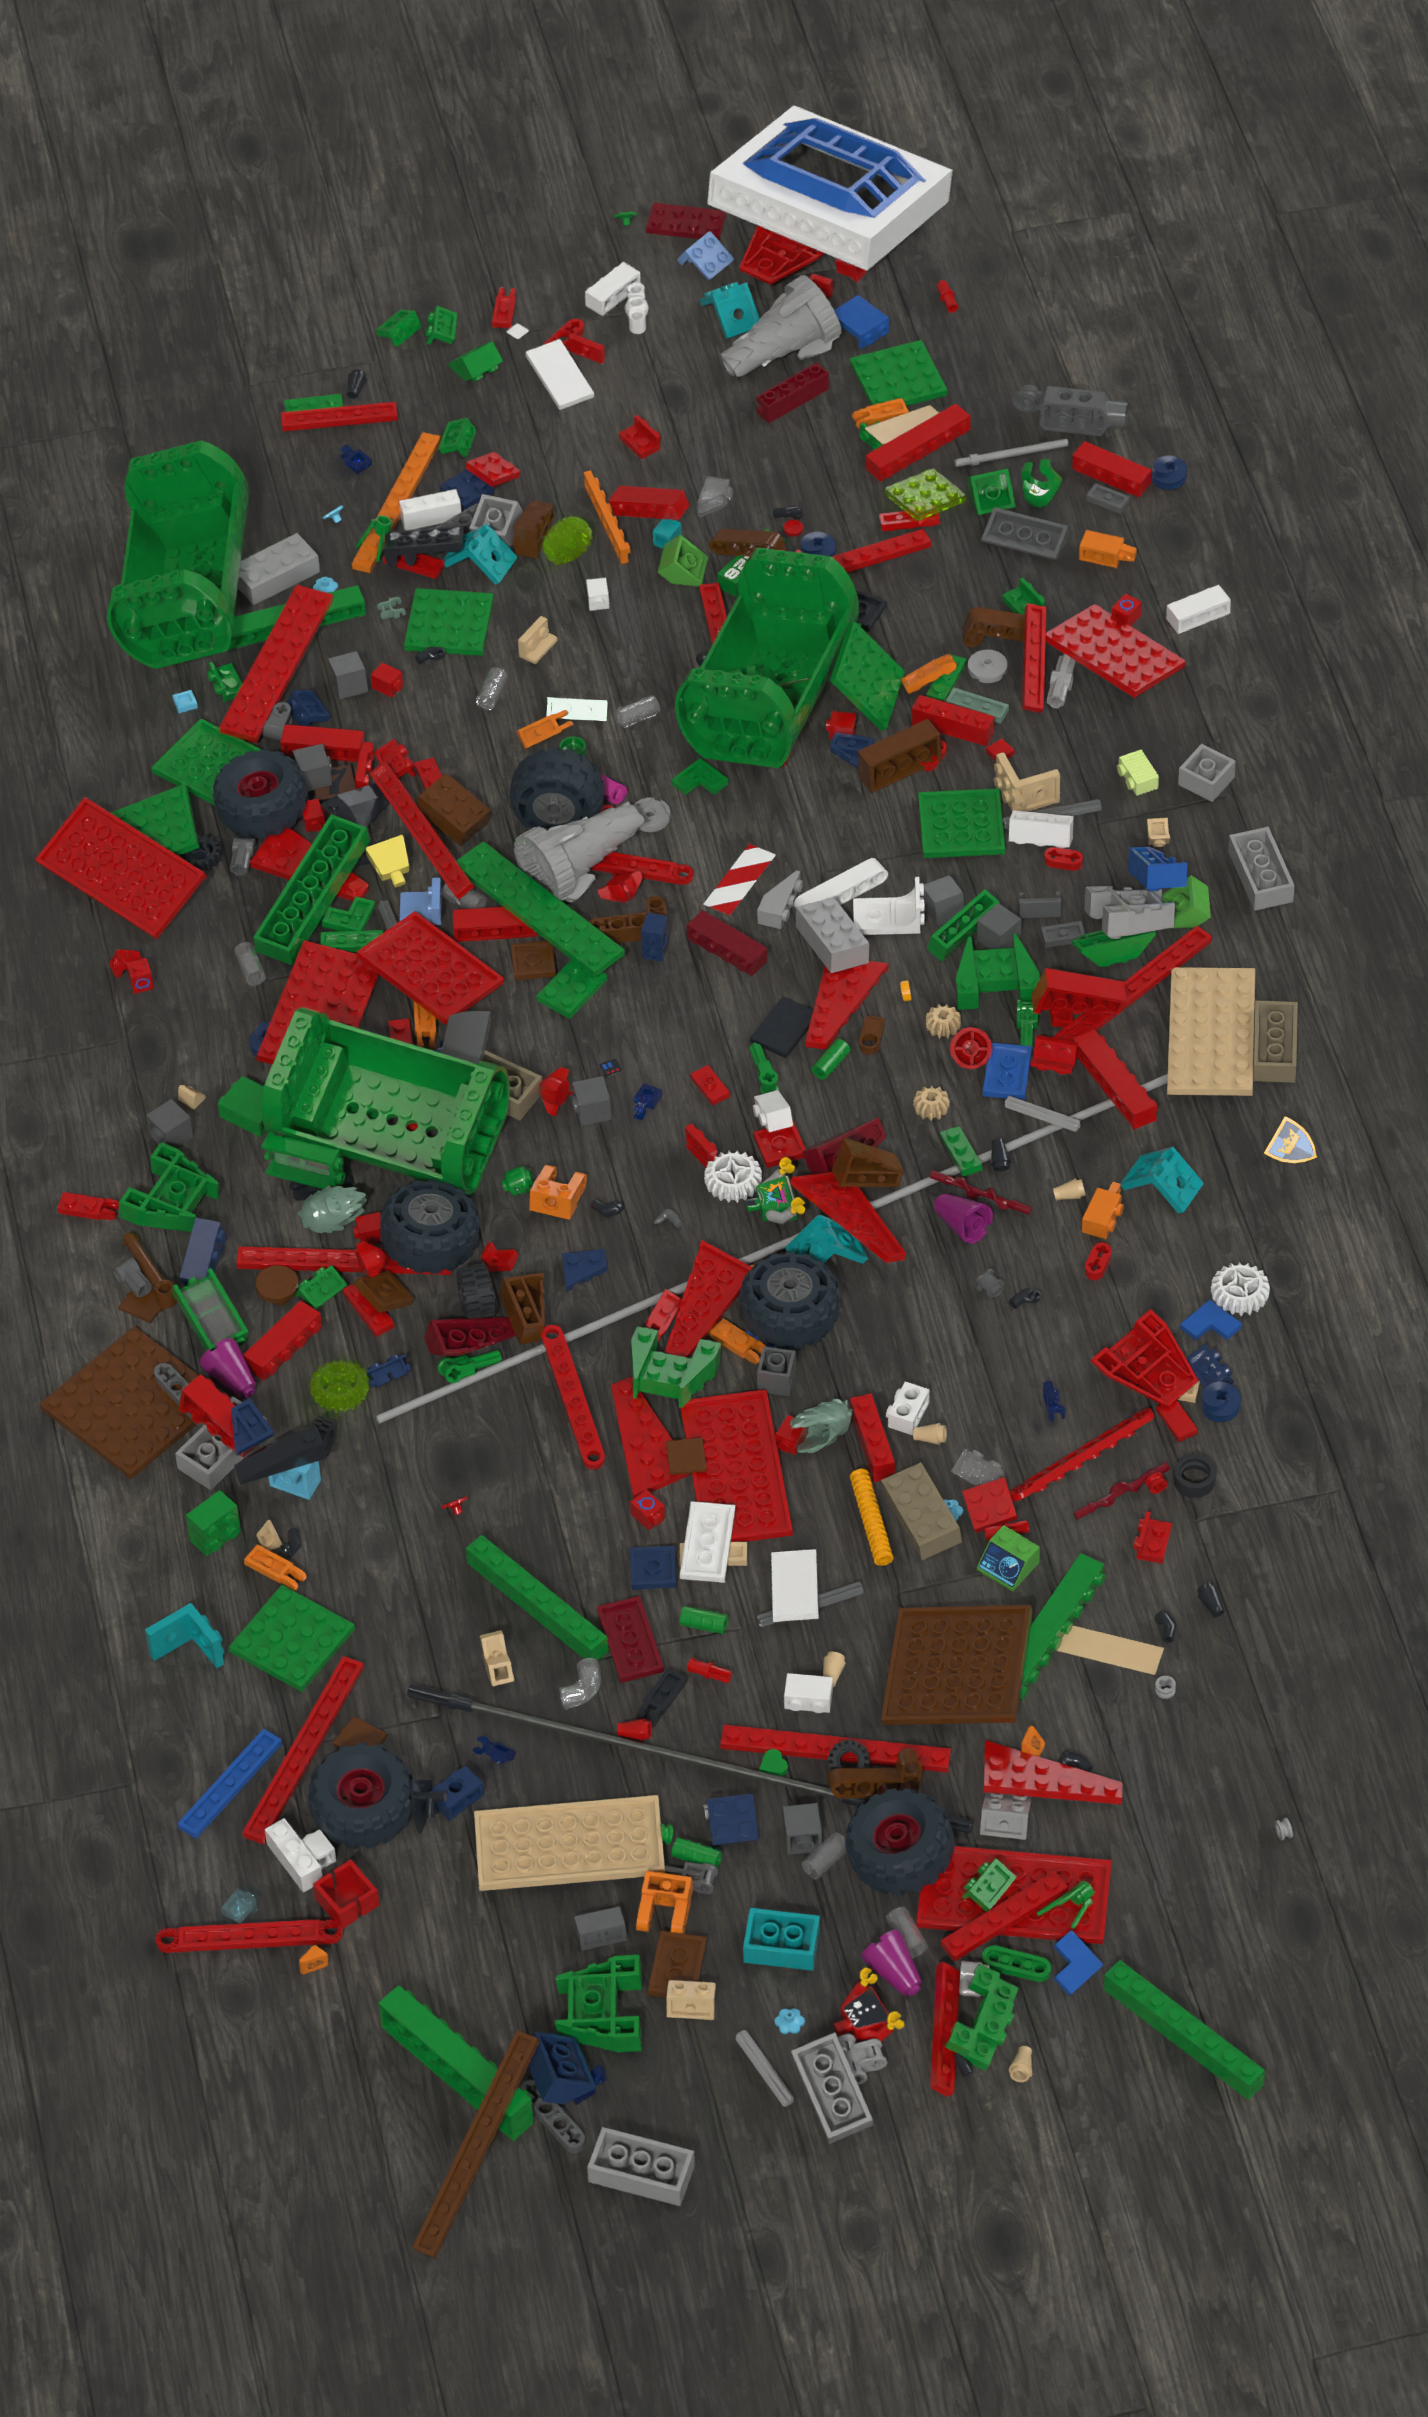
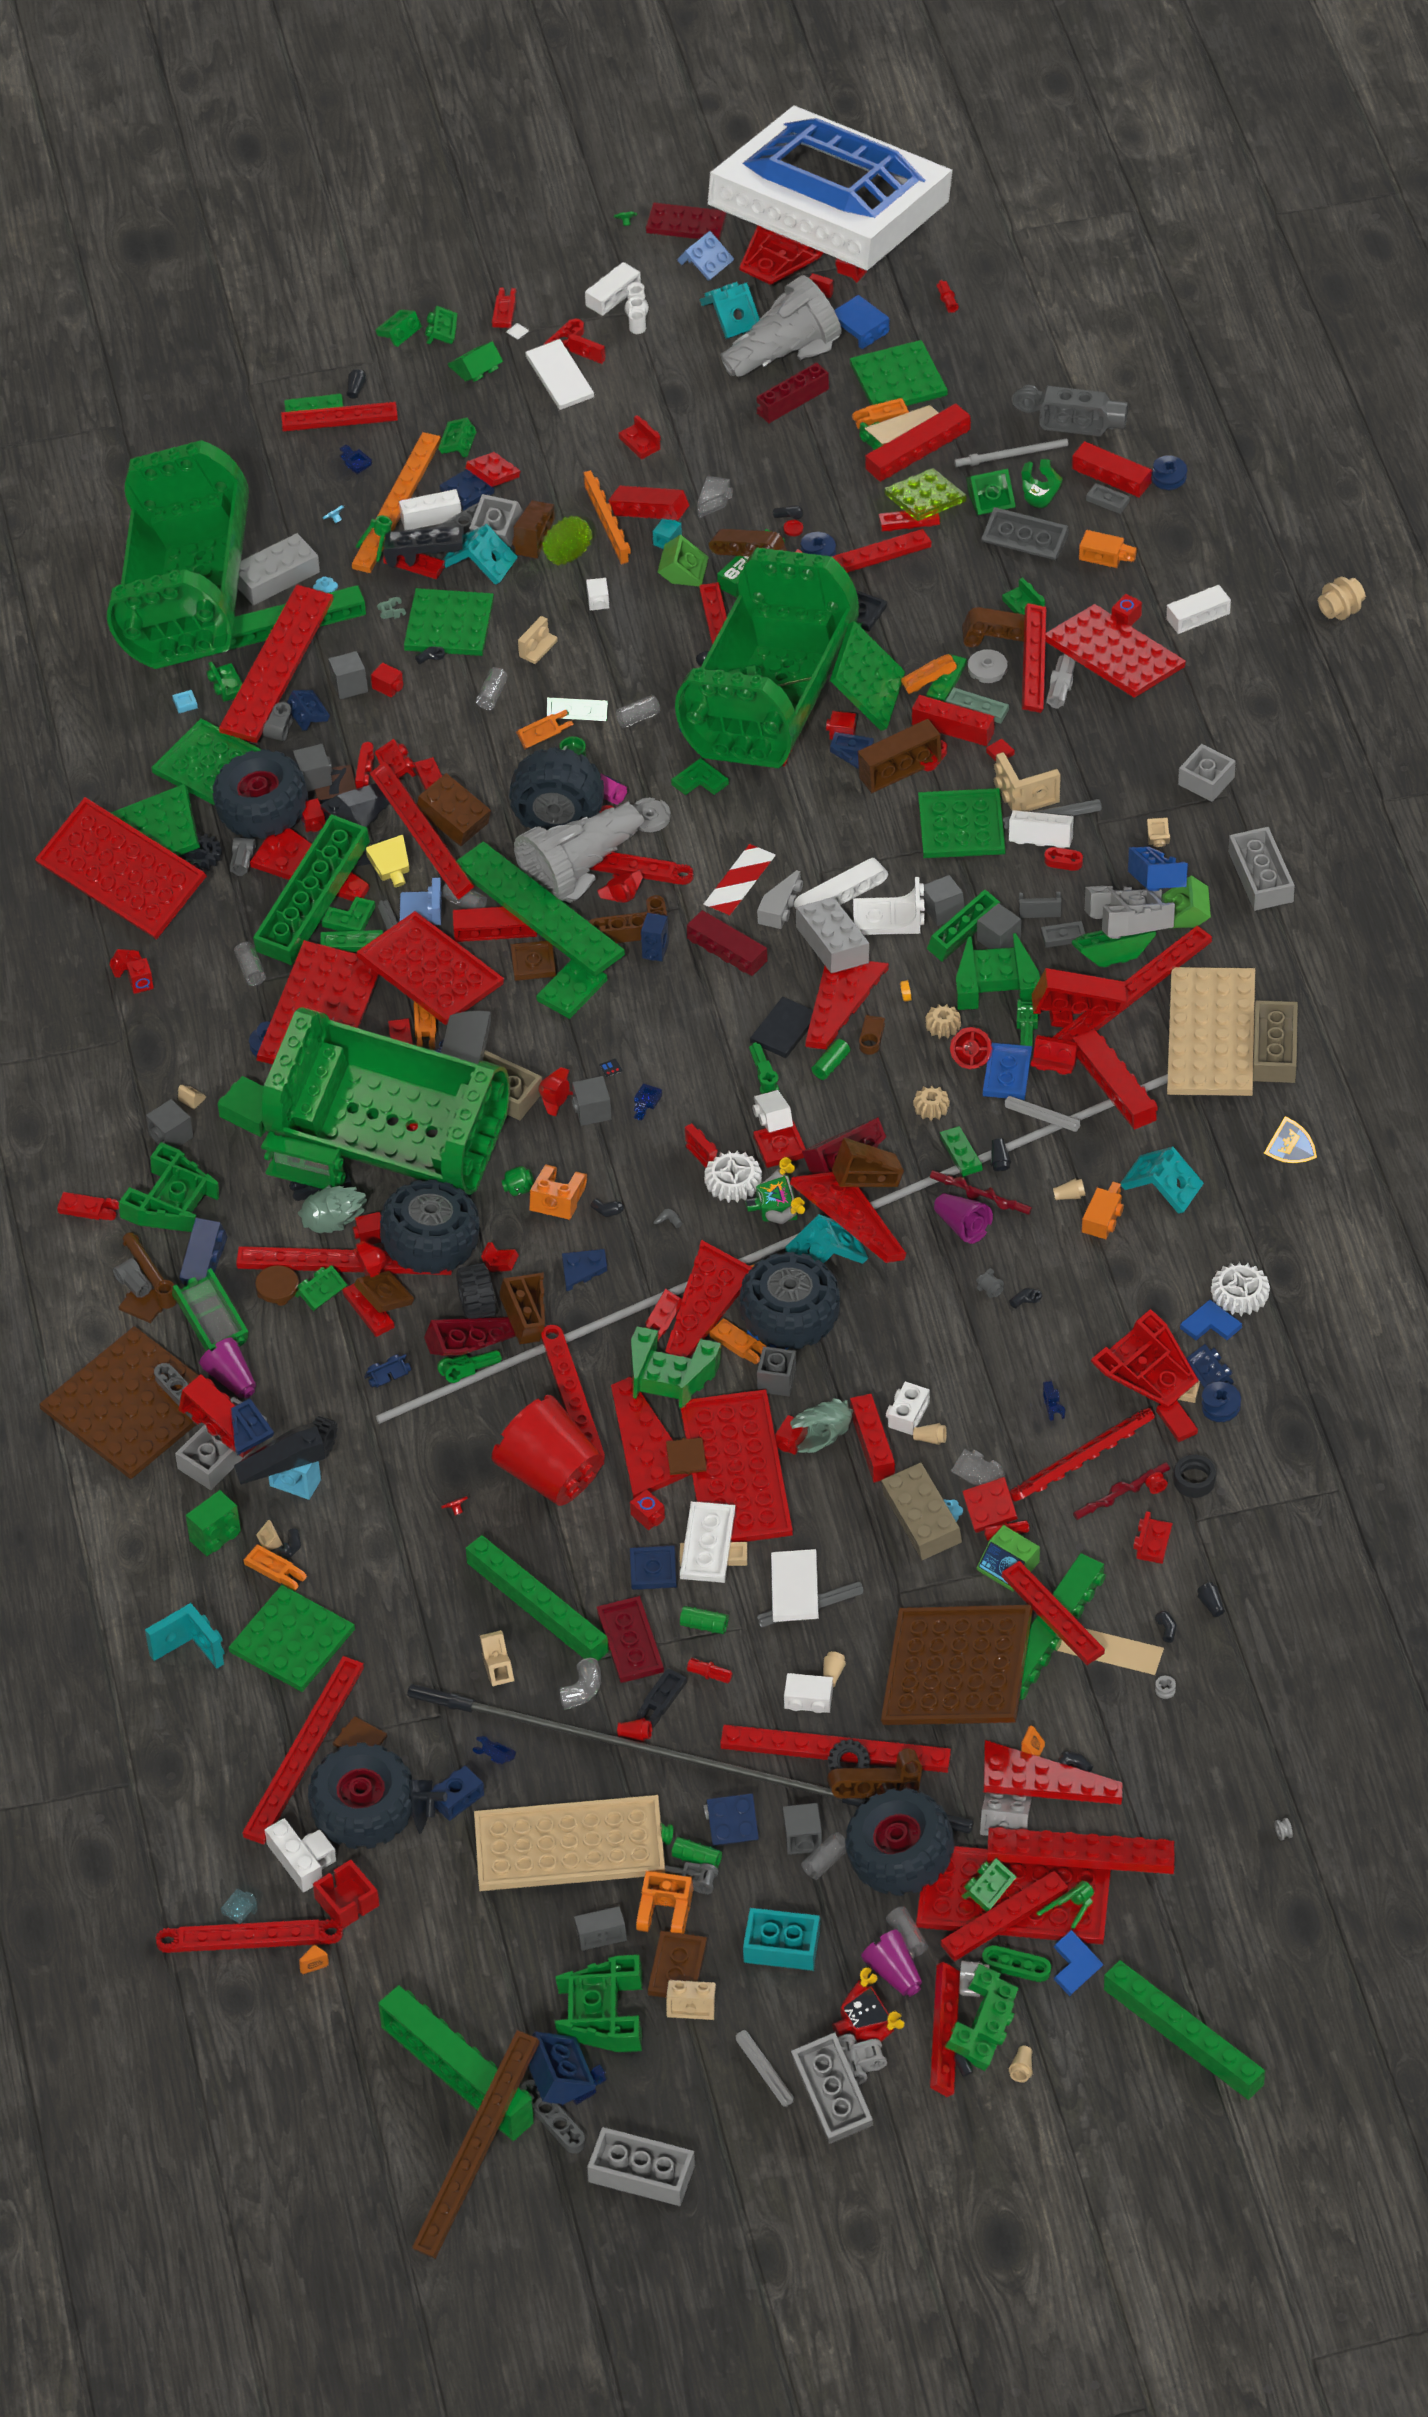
(229, 1784): blue plate -> none
(283, 1340): red brick -> none
(337, 743): red brick -> none
(339, 1379): clear neon green gear -> none
(548, 1452): none -> red cone
(710, 1085): red plate -> none
(773, 1763): green tile -> none
(789, 2021): medium azure plant -> none
(871, 1517): light orange piece -> none
(1053, 1613): none -> red plate
(1081, 1850): none -> red plate
(1102, 1262): red beam -> none
(1138, 772): yellowish green brick -> none
(1341, 598): none -> tan piece

